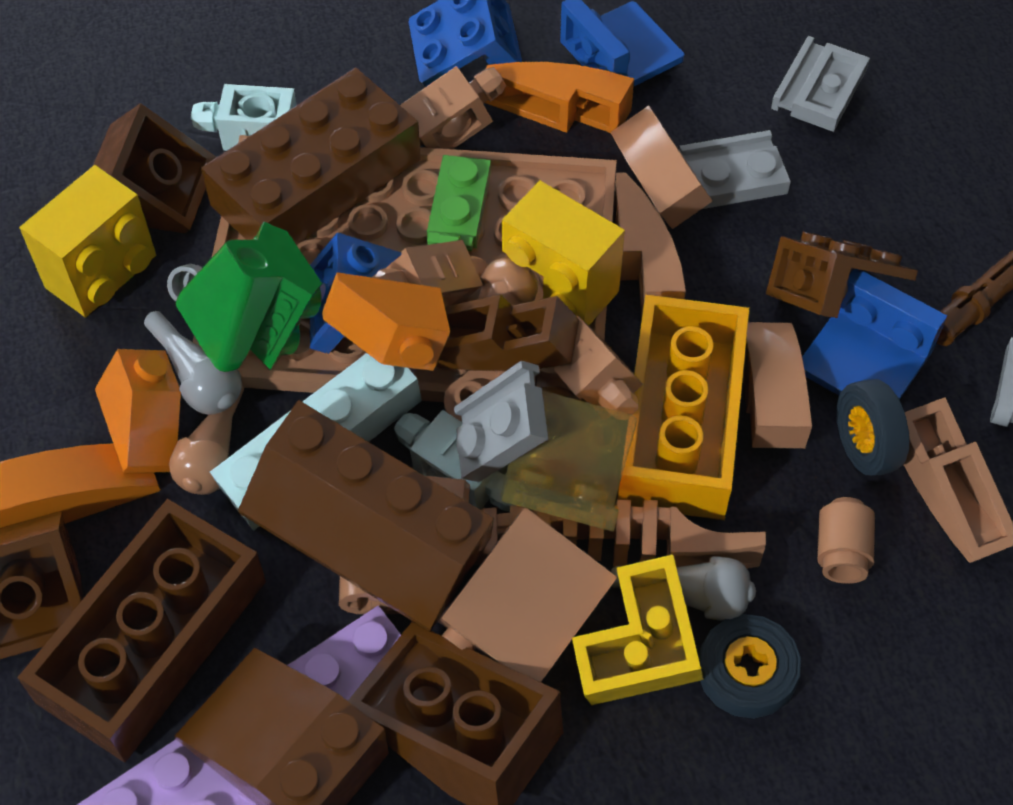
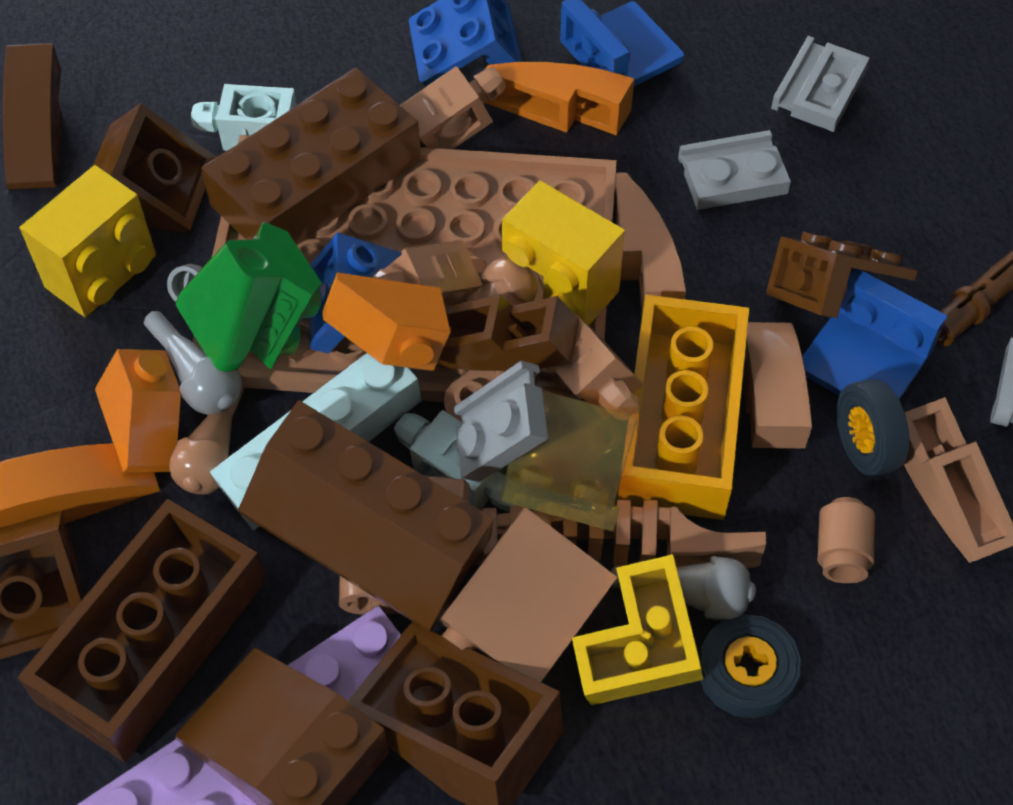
(31, 115): none -> reddish brown slope
(459, 201): bright green hinge -> none
(660, 167): nougat slope -> none

